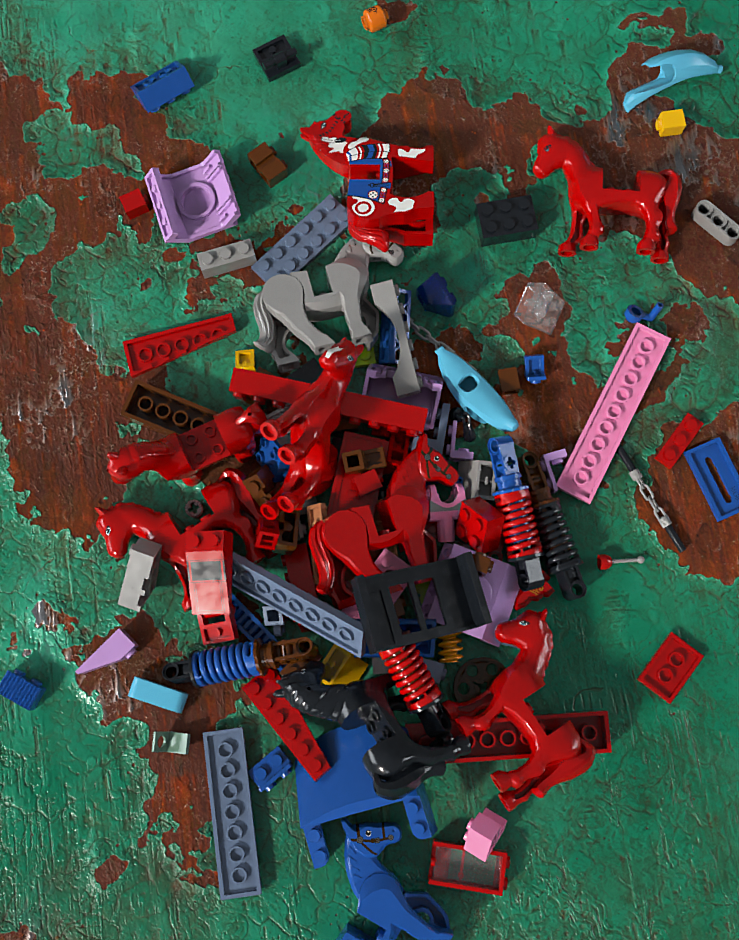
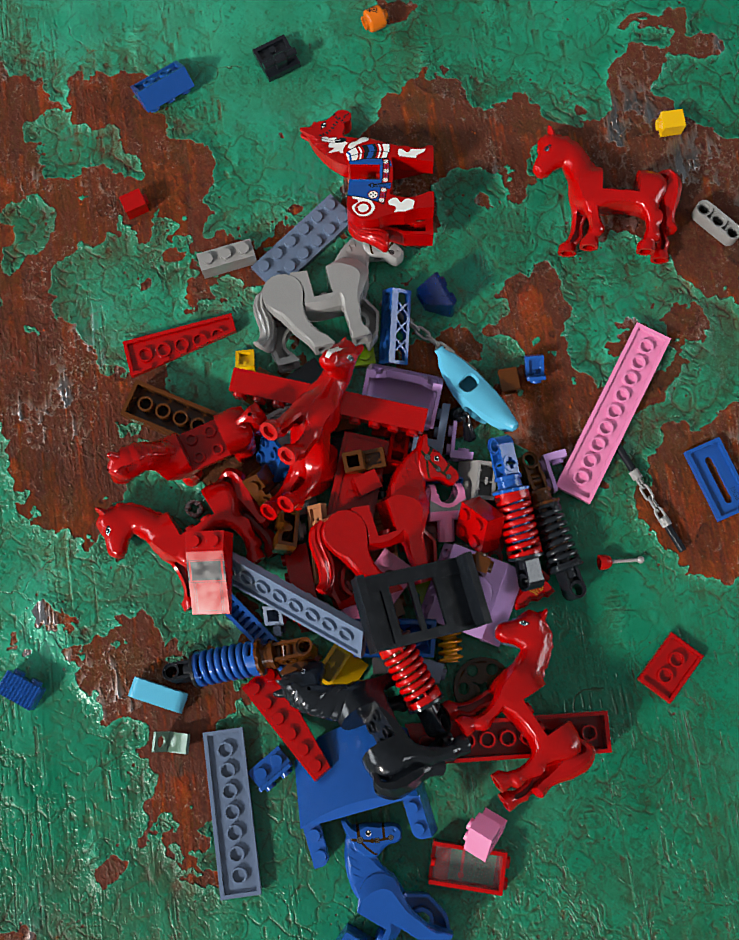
(113, 650): lavender slope -> none
(140, 574): light grey wedge -> none
(193, 200): lavender panel -> none
(218, 631): red plate -> none
(267, 164): reddish brown brick -> none
(267, 533): red brick -> none
(405, 376): light grey arch -> none
(506, 220): black brick -> none
(539, 307): clear slope -> none
(636, 314): blue plate -> none
(674, 67): medium azure piece -> none
(679, 440): red plate -> none

